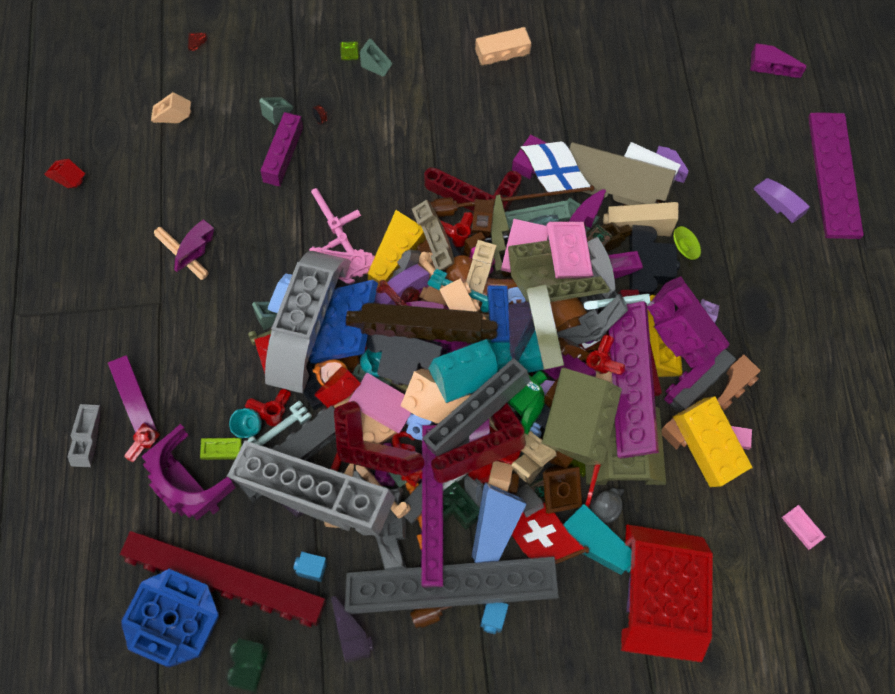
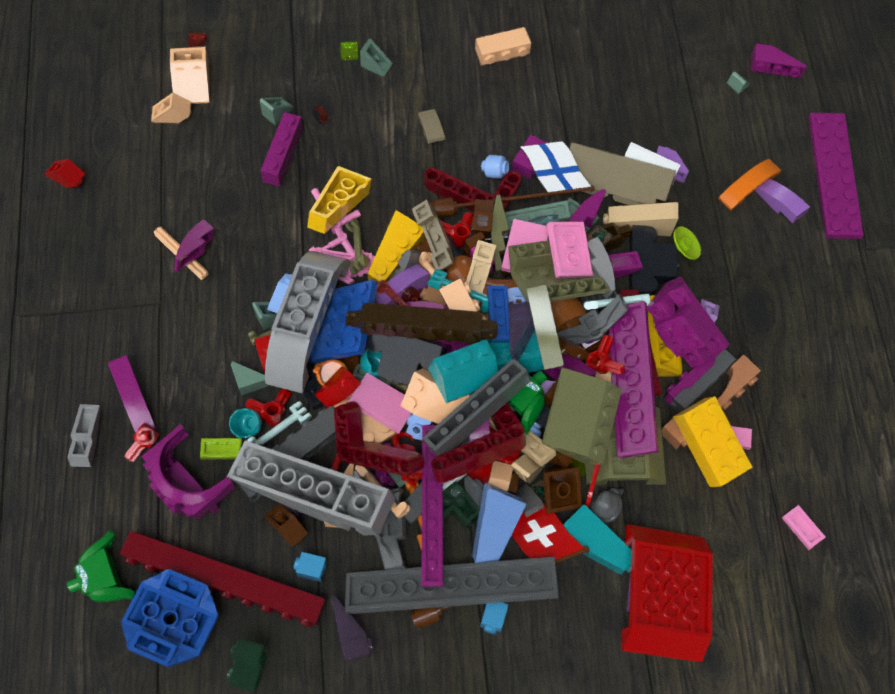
(98, 574): none -> green torso
(190, 73): none -> light nougat slope
(247, 379): none -> sand green slope
(286, 525): none -> reddish brown slope
(338, 198): none -> yellow wedge
(360, 259): none -> olive hinge
(431, 126): none -> dark tan slope
(495, 166): none -> light blue head
(737, 82): none -> sand green slope
(748, 183): none -> orange slope

